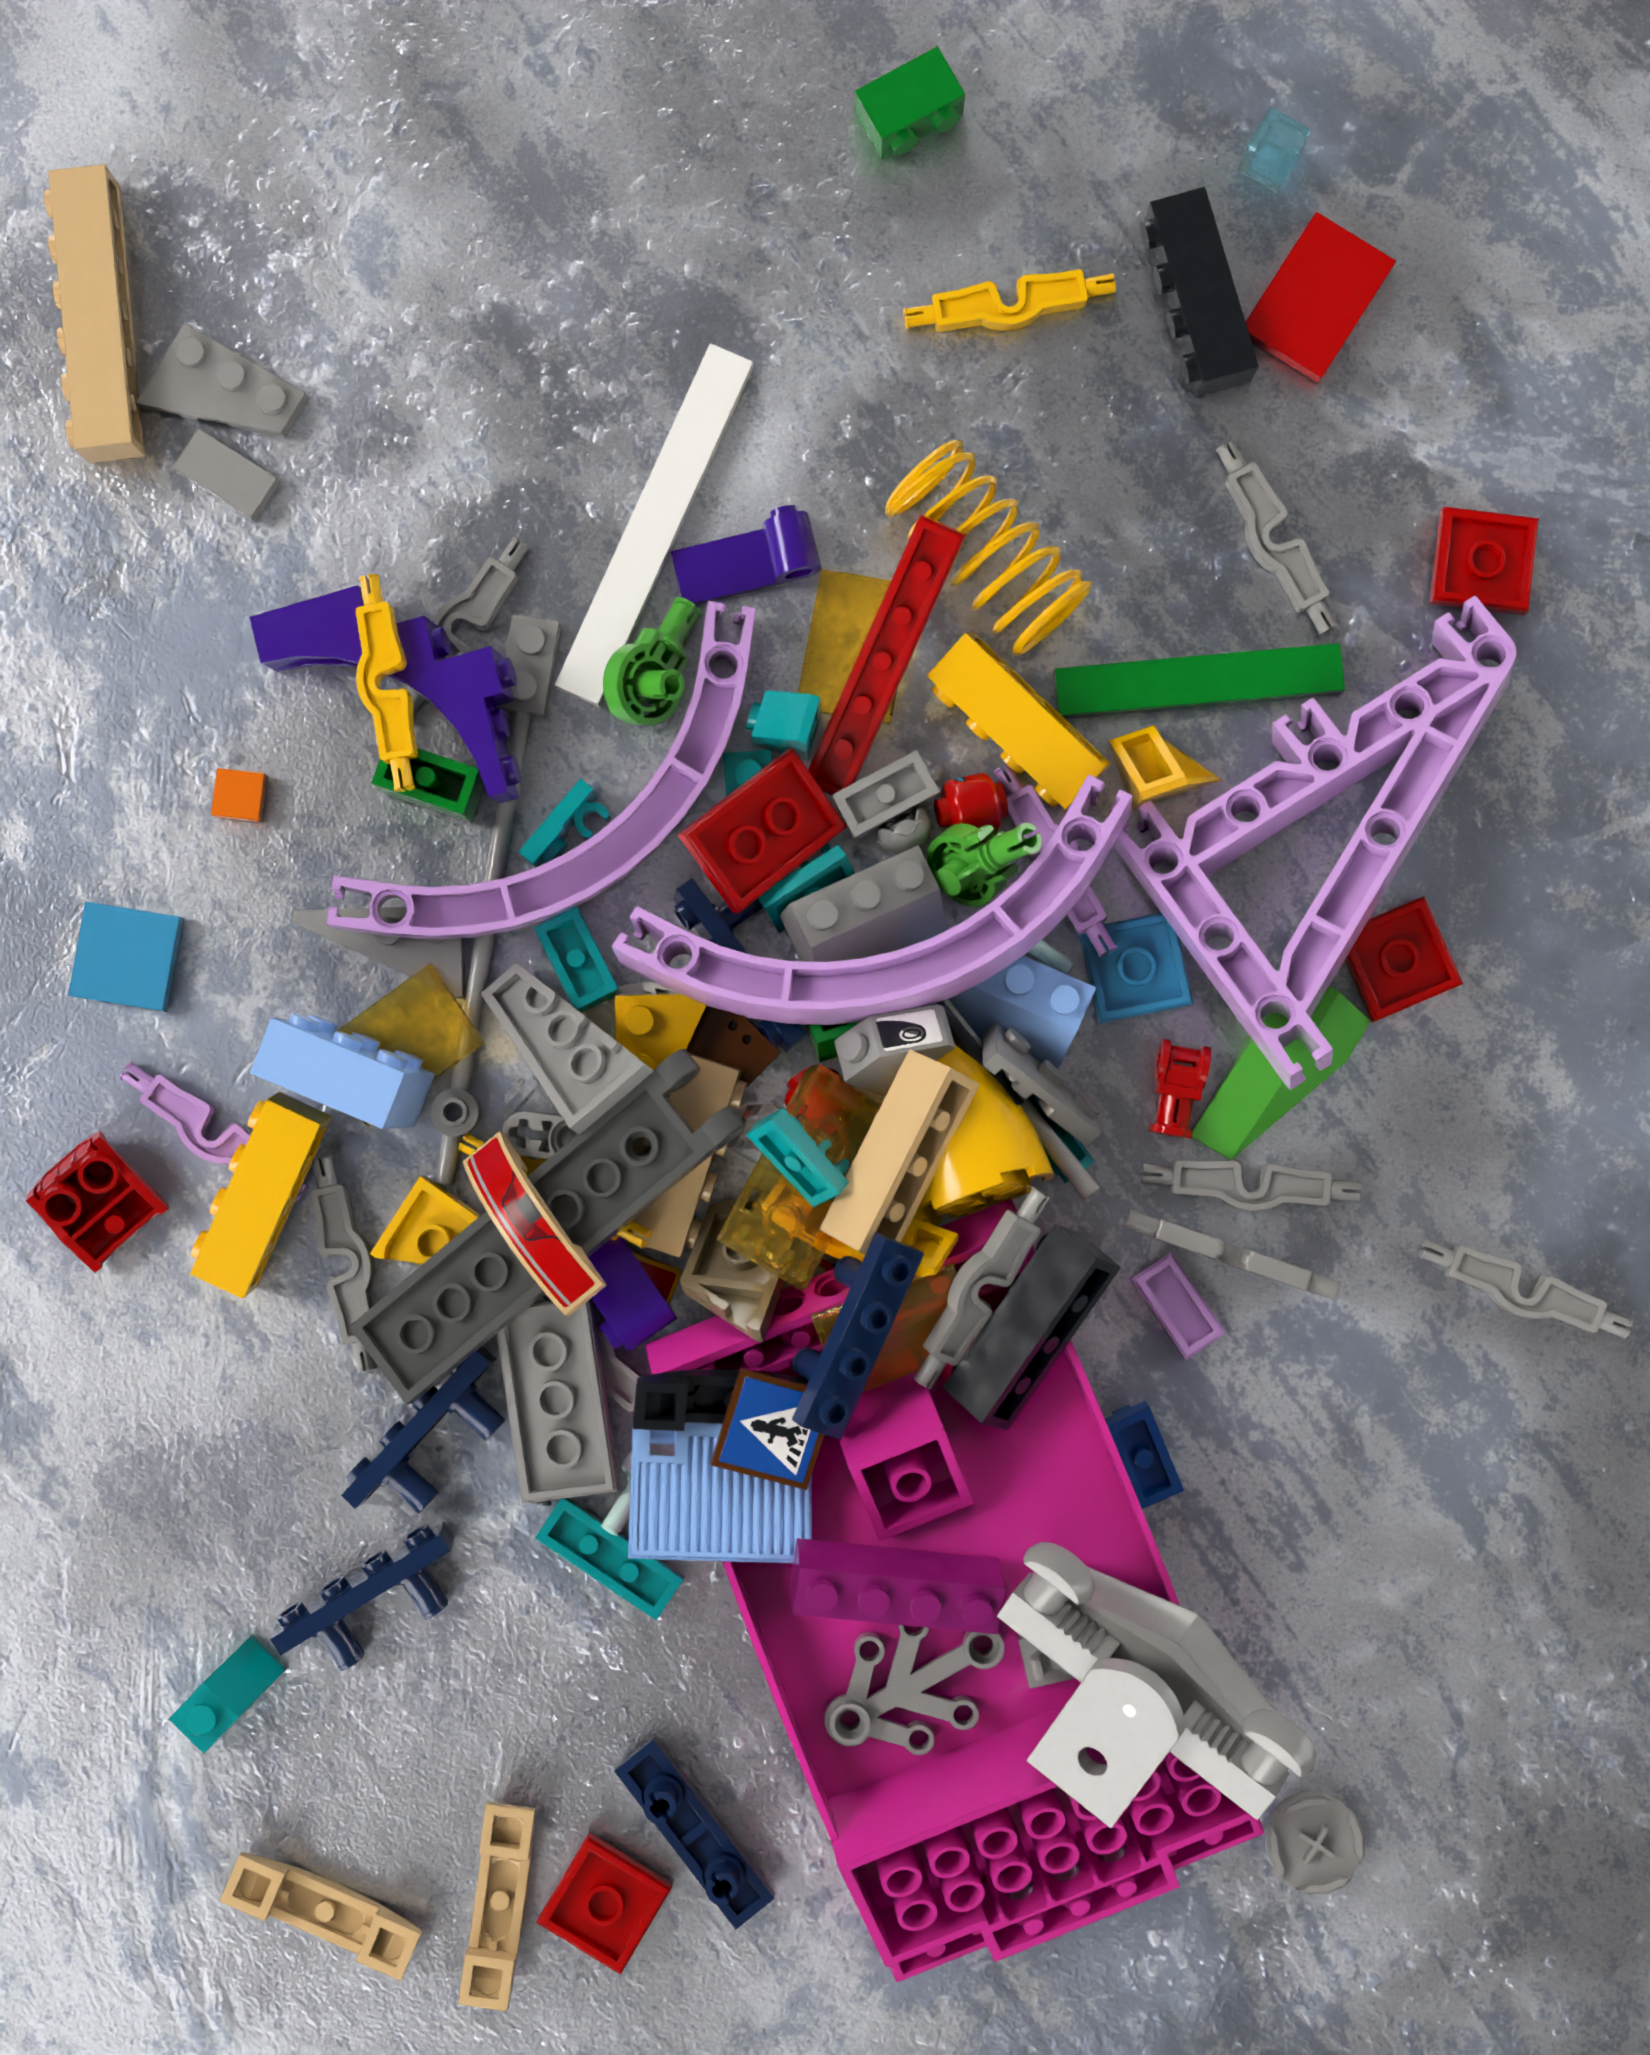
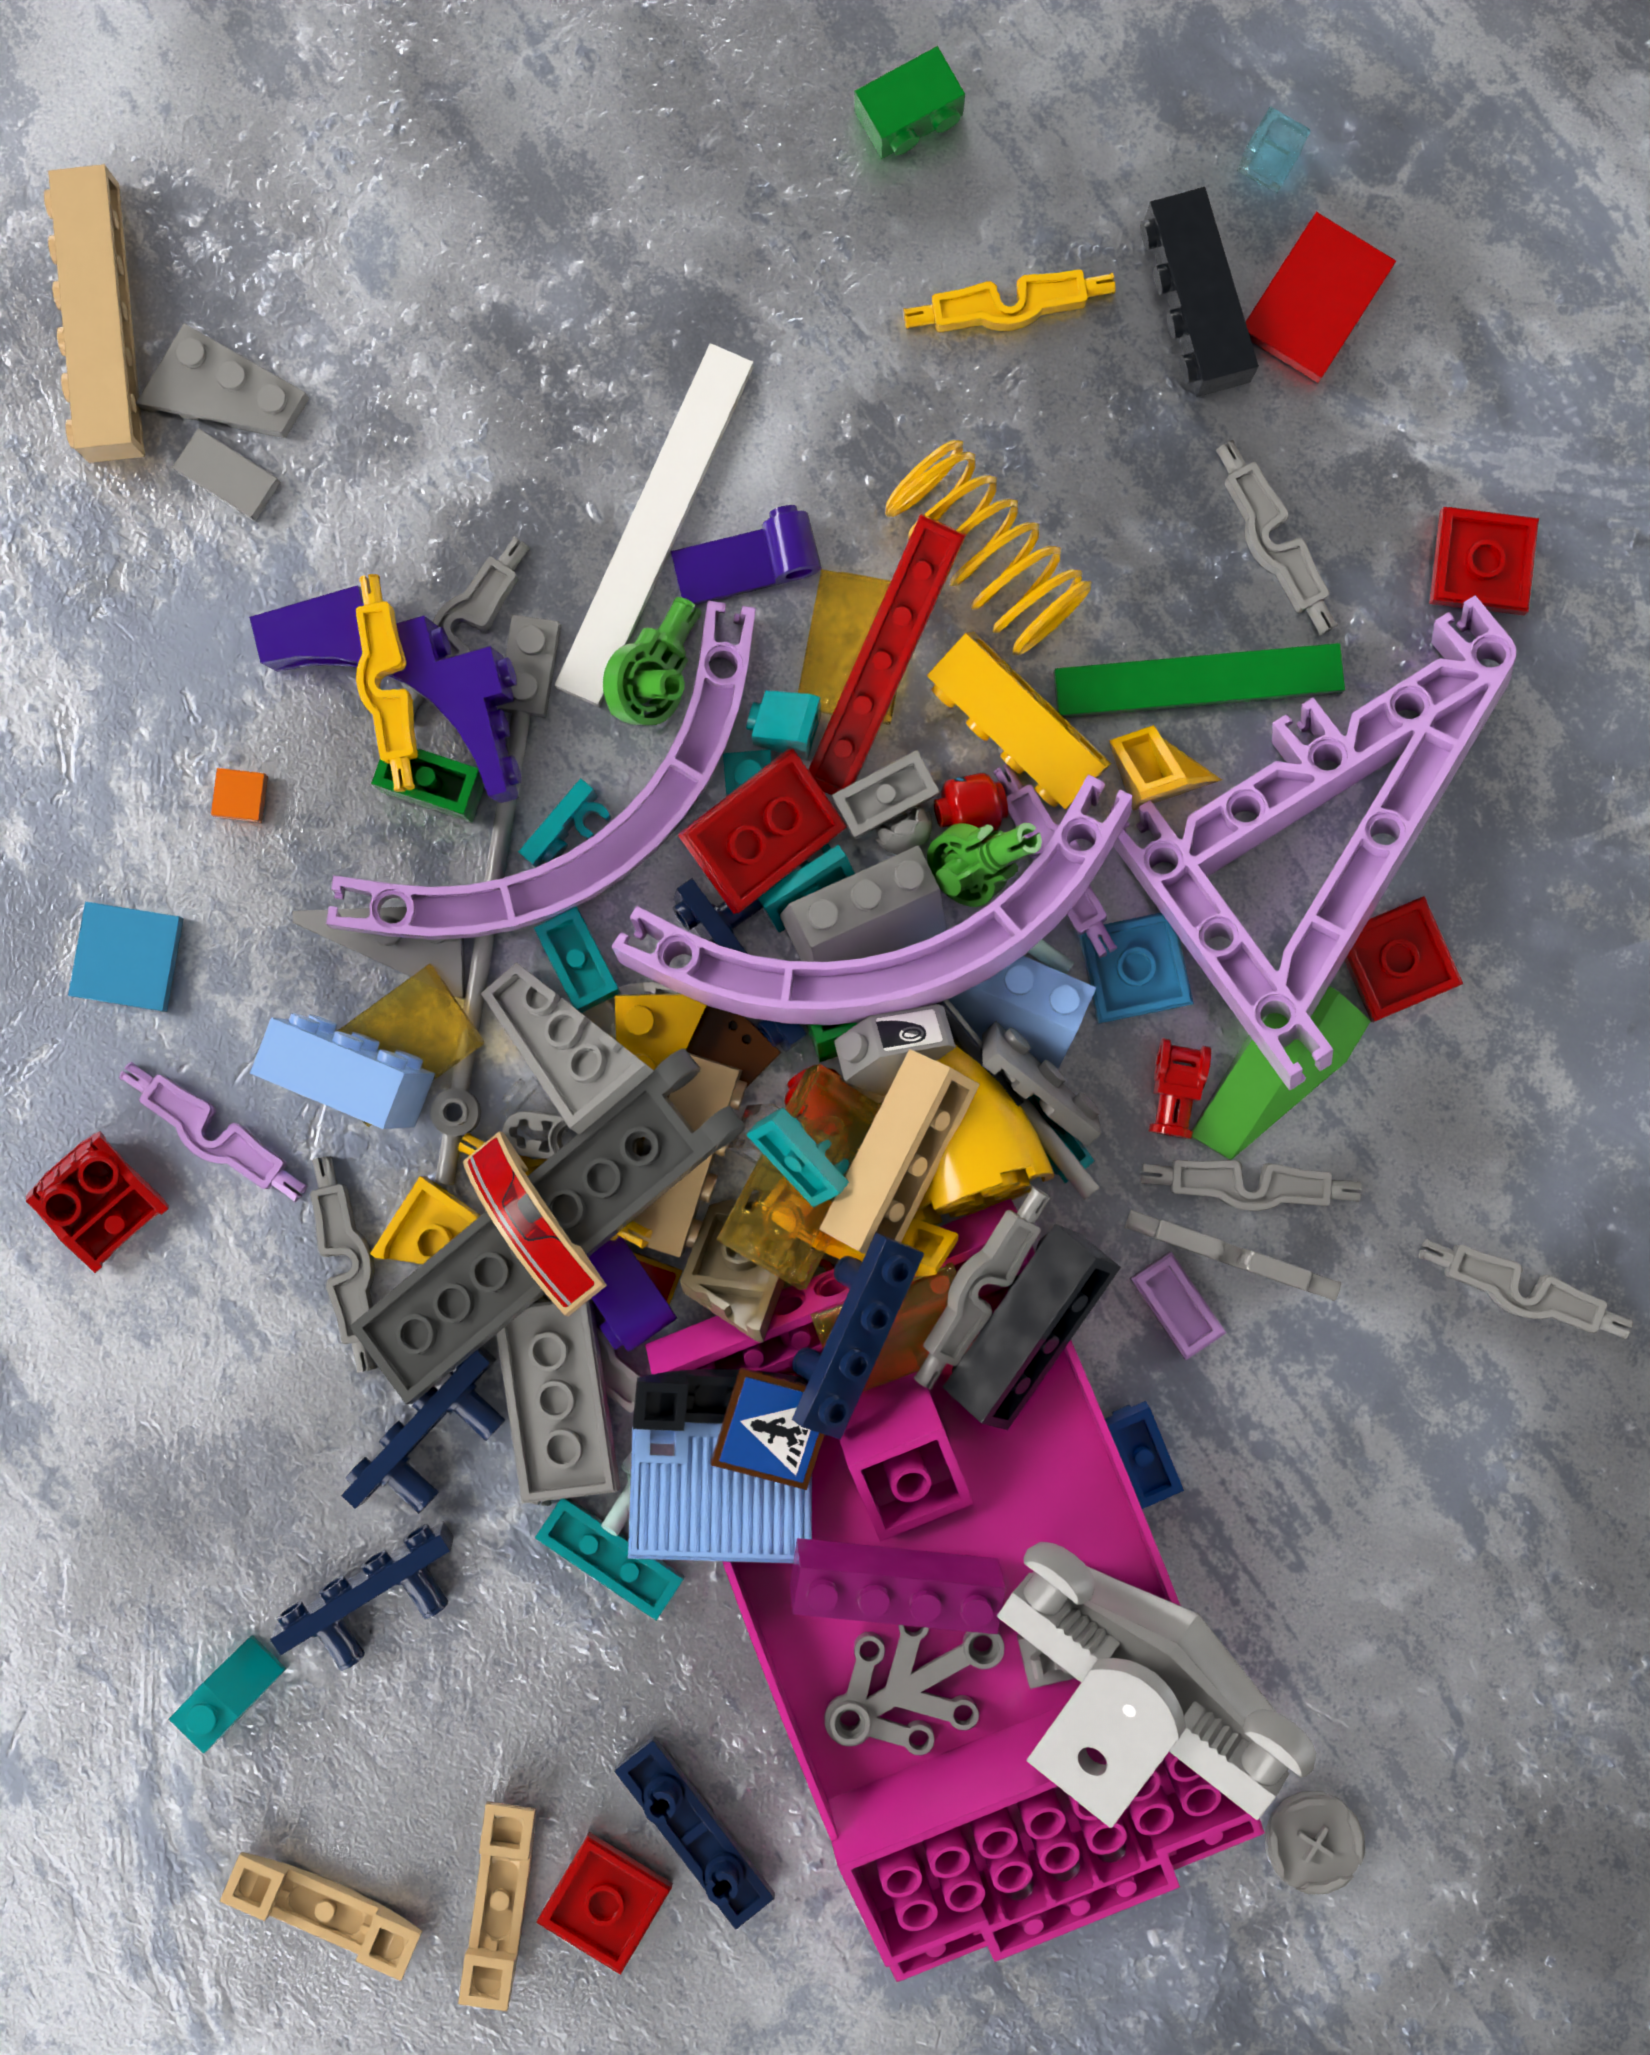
(259, 1194): yellow brick -> none

